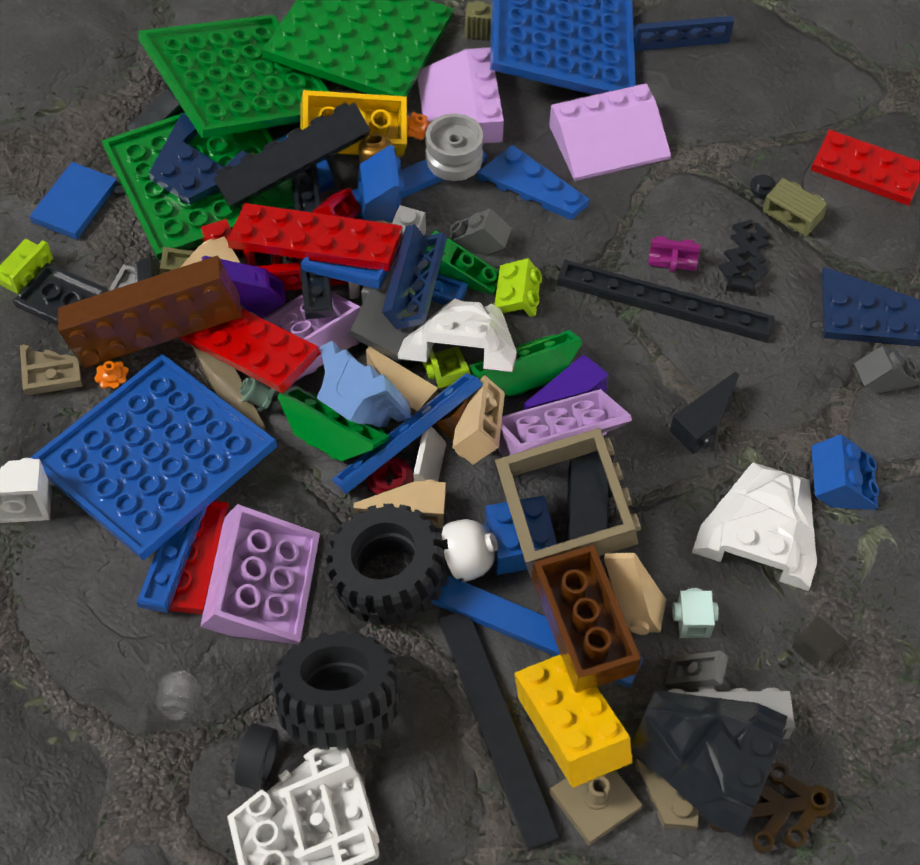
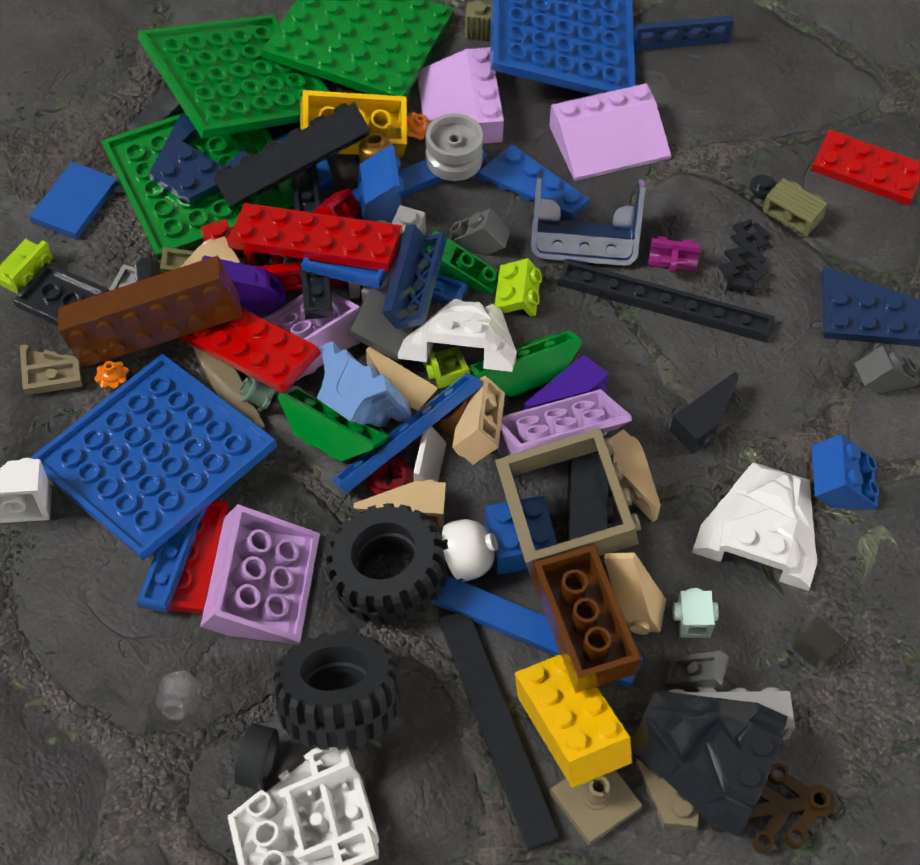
(586, 241): none -> windscreen
(636, 473): none -> tan slope

